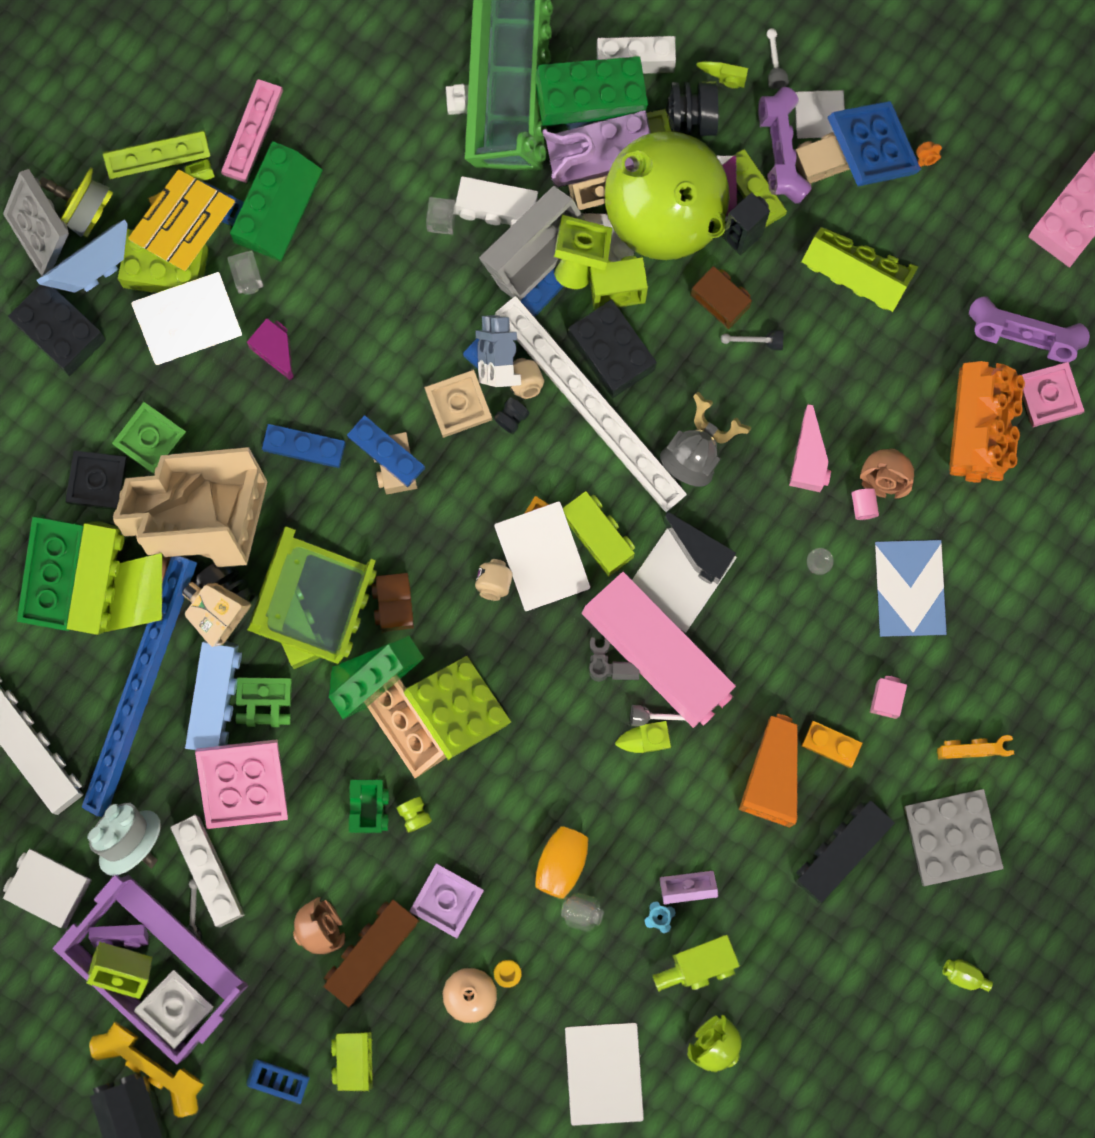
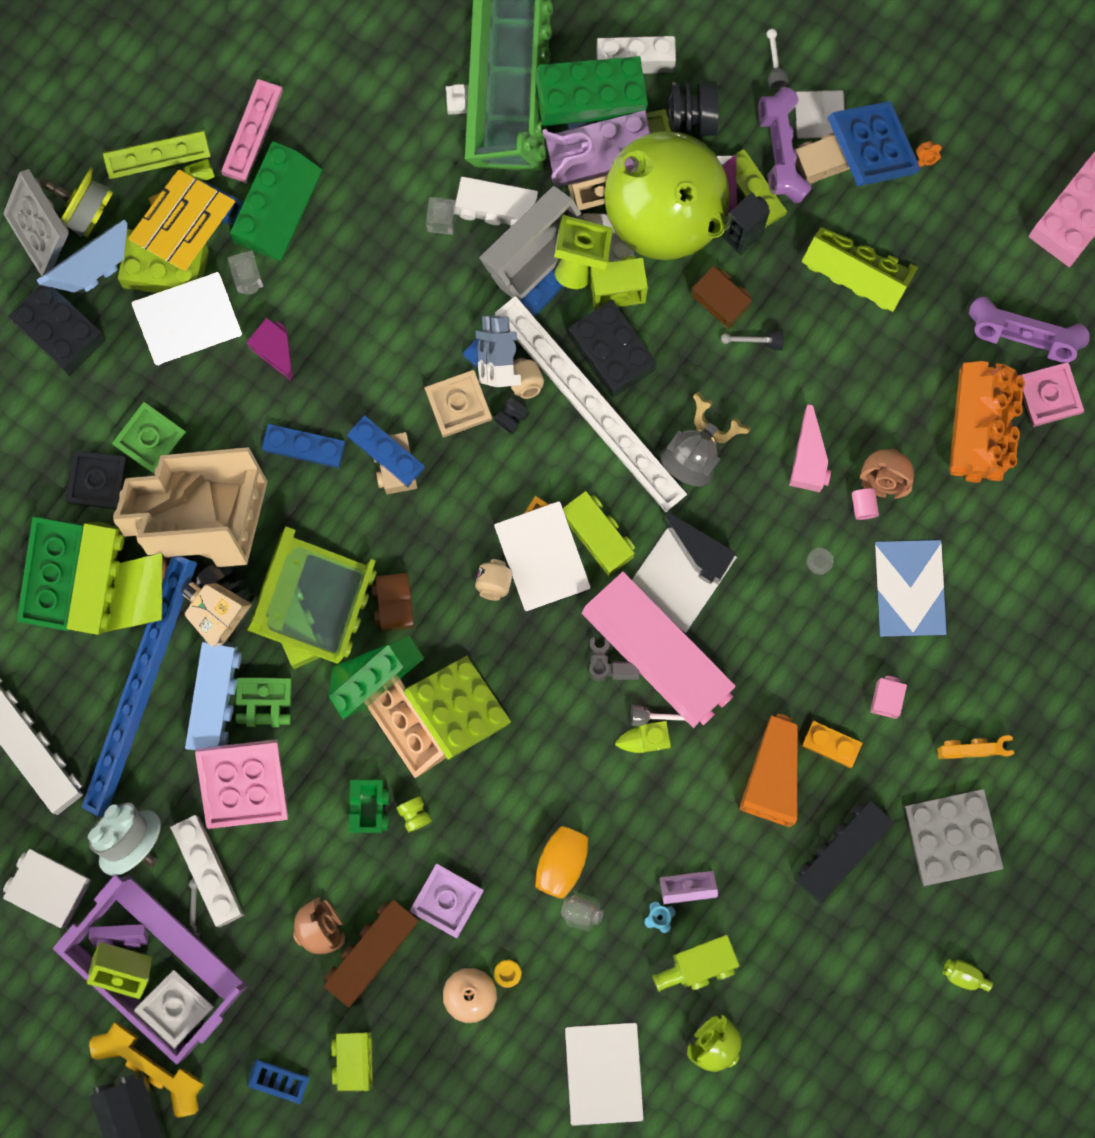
(730, 75): lime plate -> none

